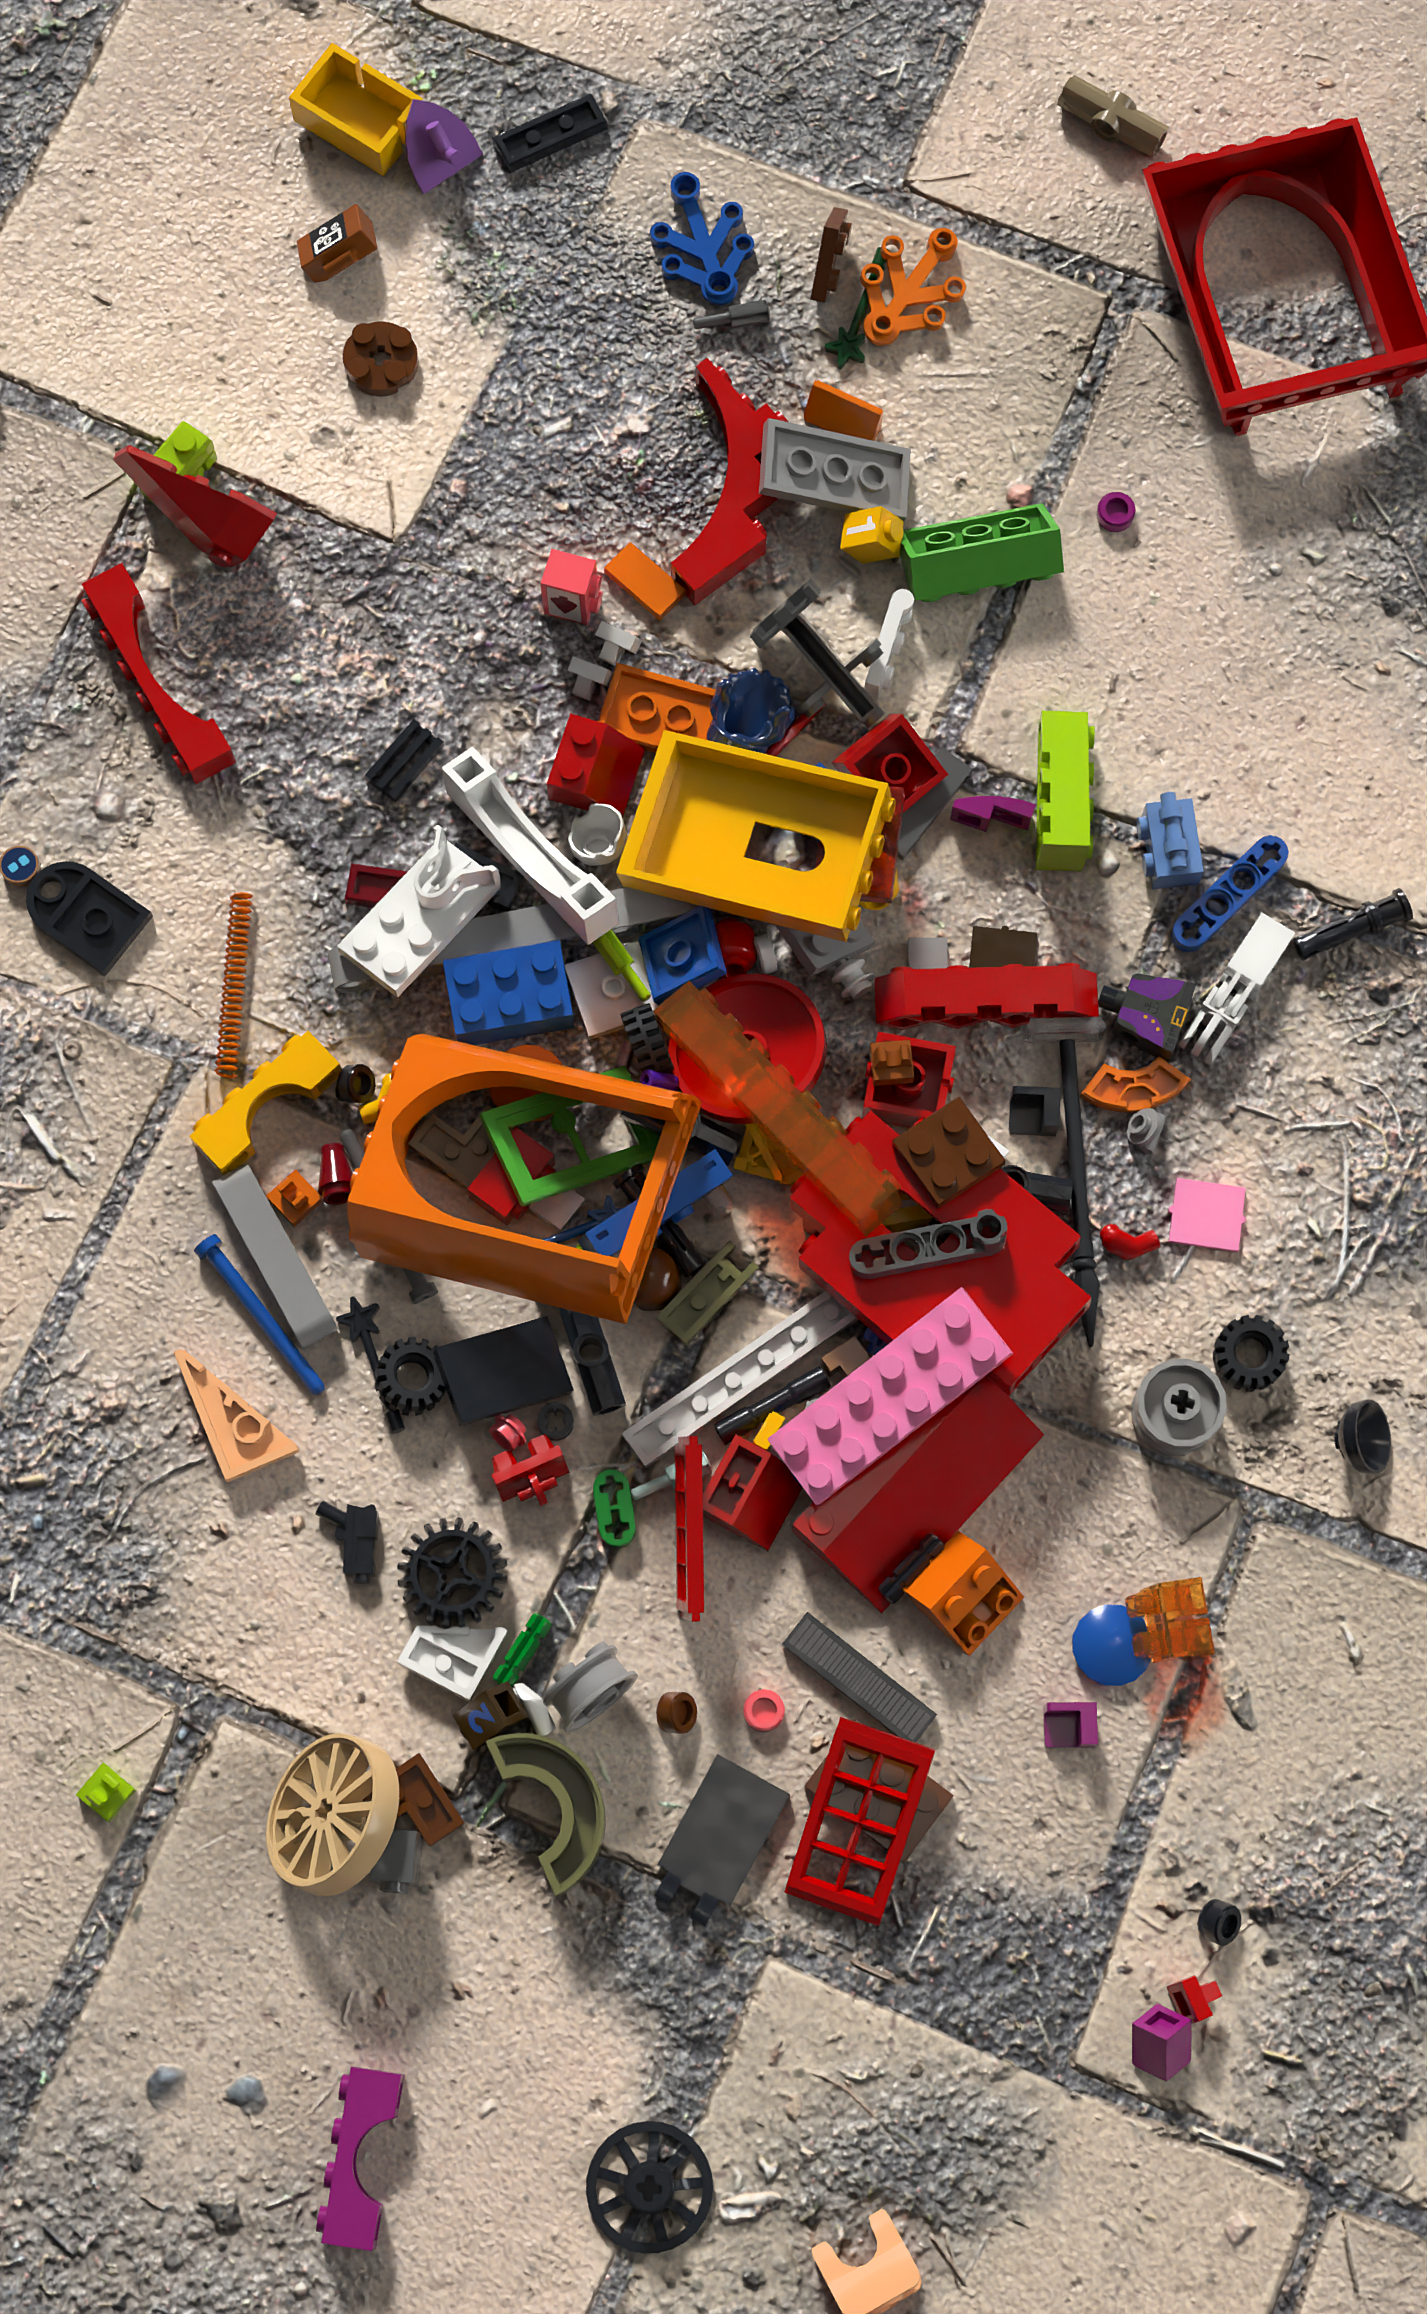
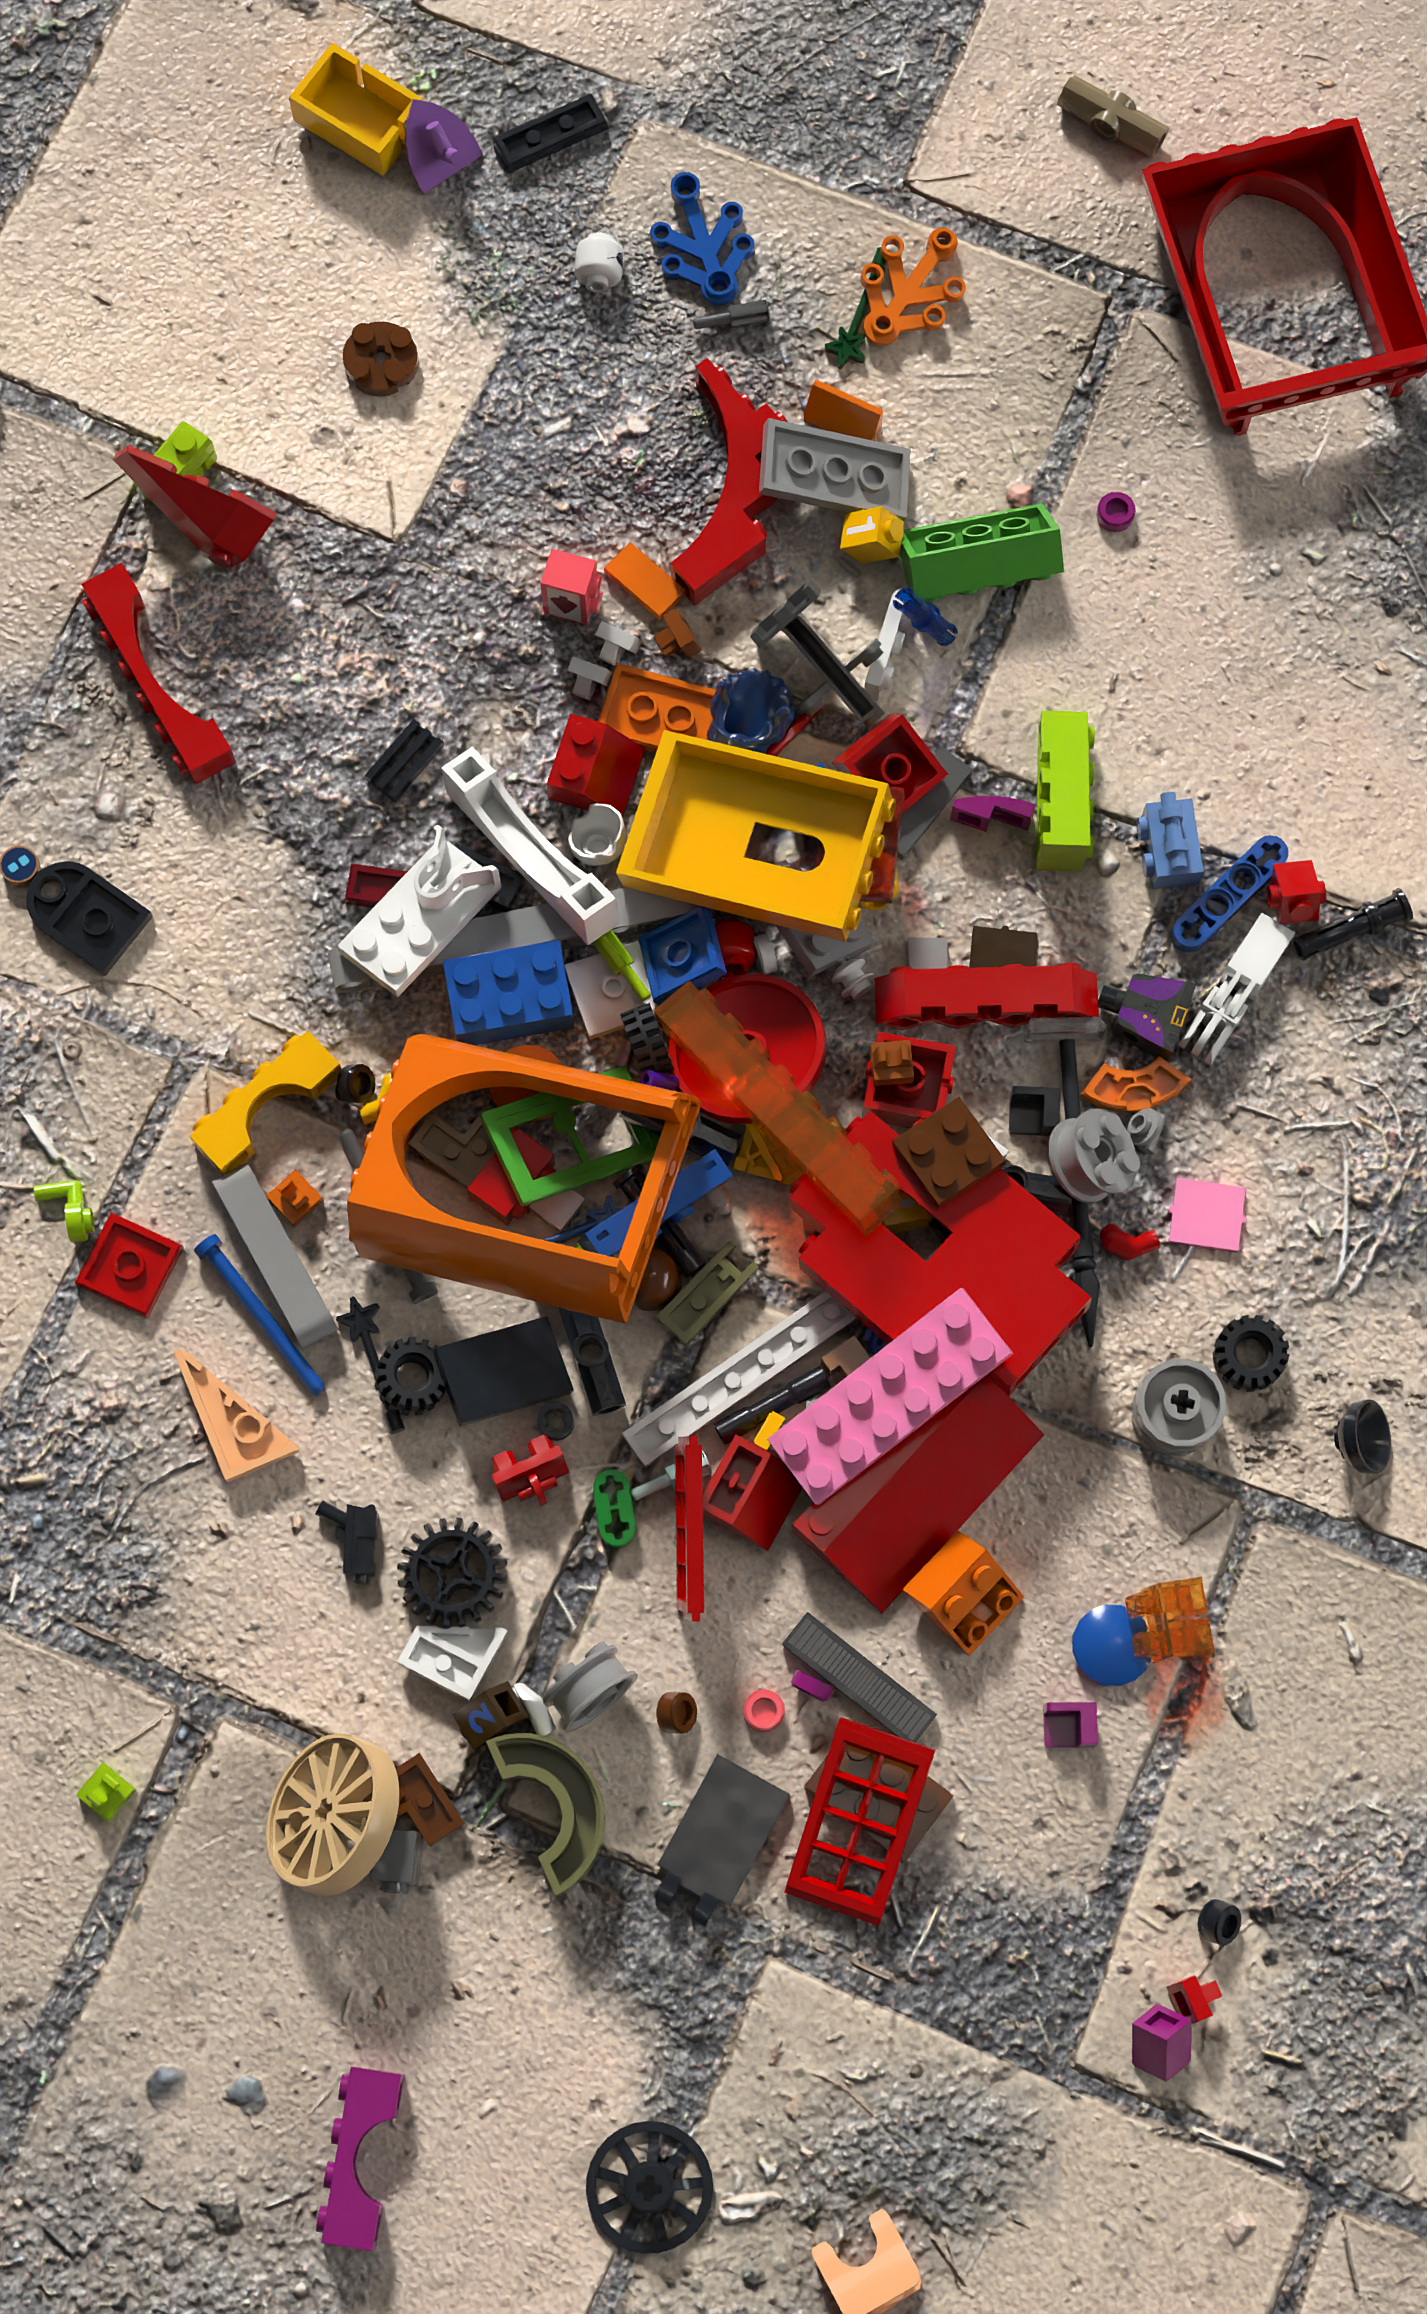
(78, 1219): none -> lime plate
(129, 1265): none -> red tile
(244, 910): orange piece -> none
(334, 1174): dark red cone -> none
(337, 244): dark orange piece -> none
(508, 1432): coral plate -> none
(522, 1650): green axle -> none
(599, 262): none -> white head
(677, 636): none -> dark orange tile
(811, 1686): none -> magenta tile
(833, 242): reddish brown plate -> none
(910, 1568): black axle -> none
(925, 616): none -> clear blue pin
(926, 1240): dark grey beam -> none
(1093, 1155): none -> light grey wheel
(1296, 892): none -> red brick

